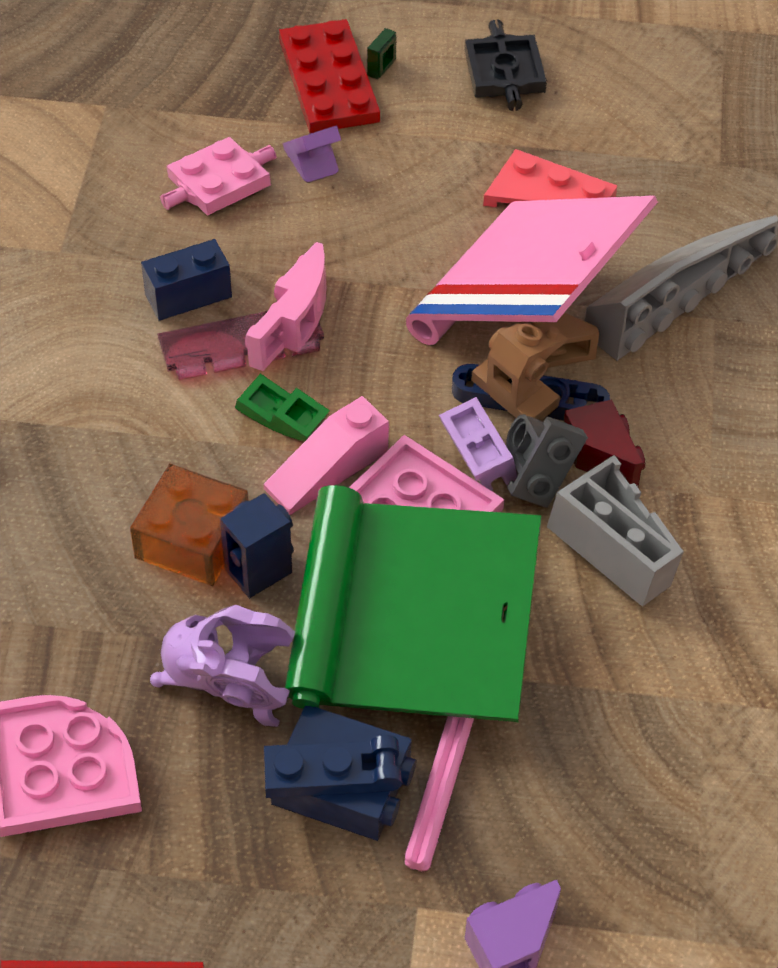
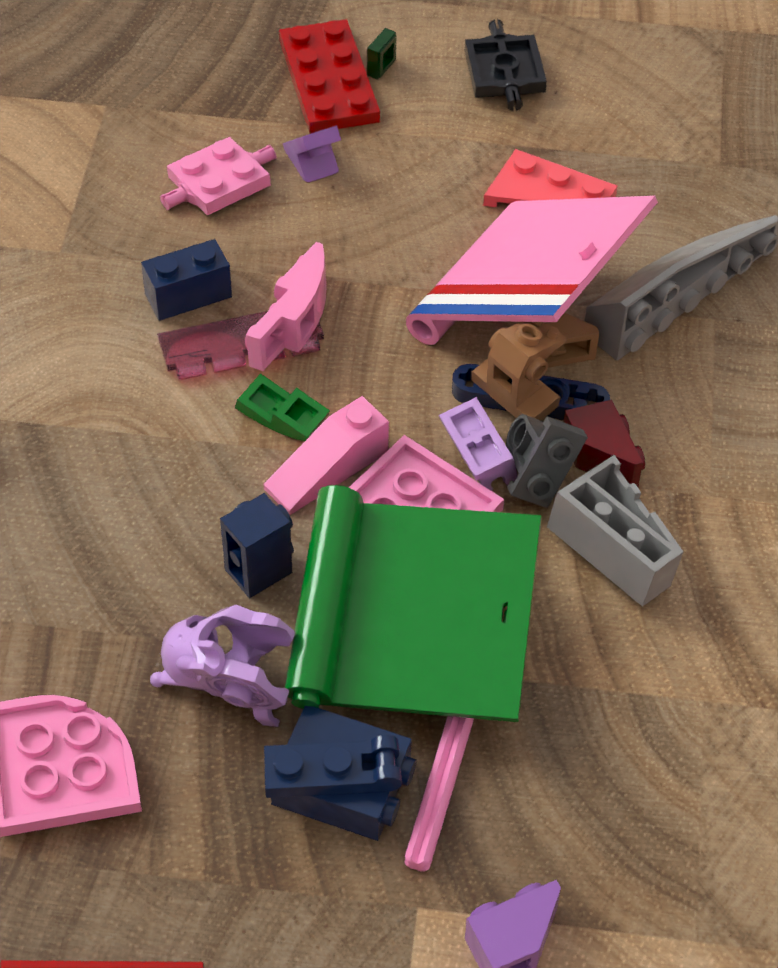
(182, 524): clear orange brick -> none

